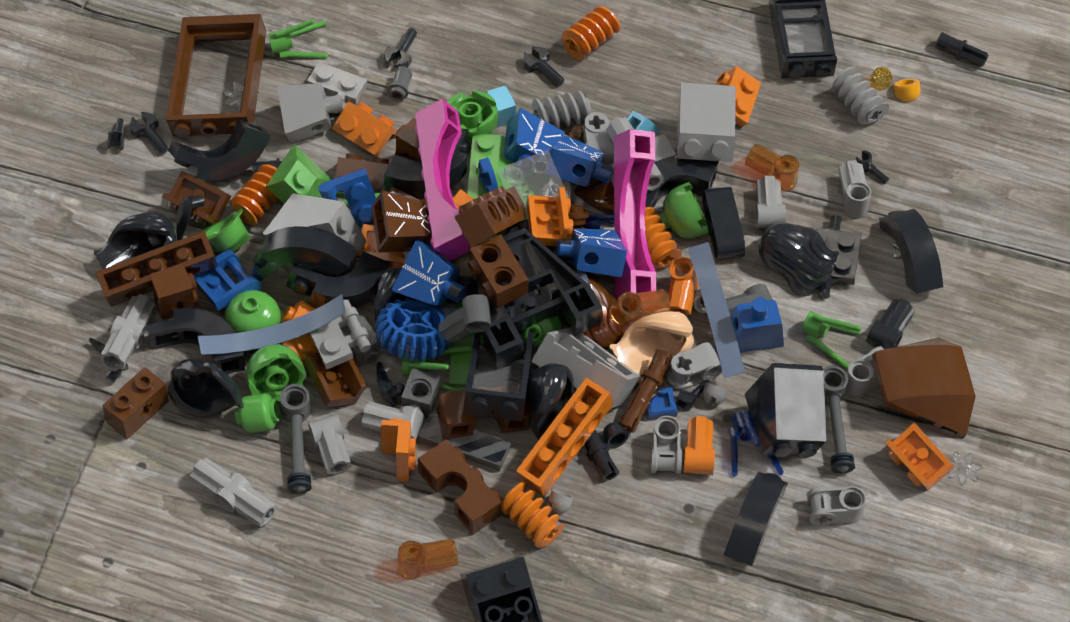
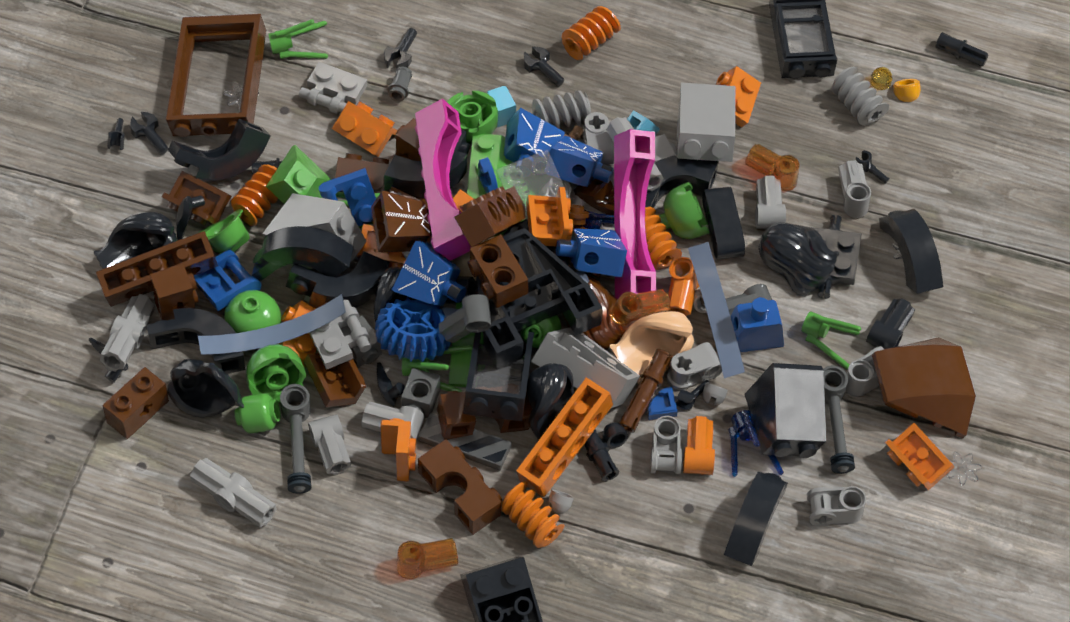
(306, 110): light grey torso -> none

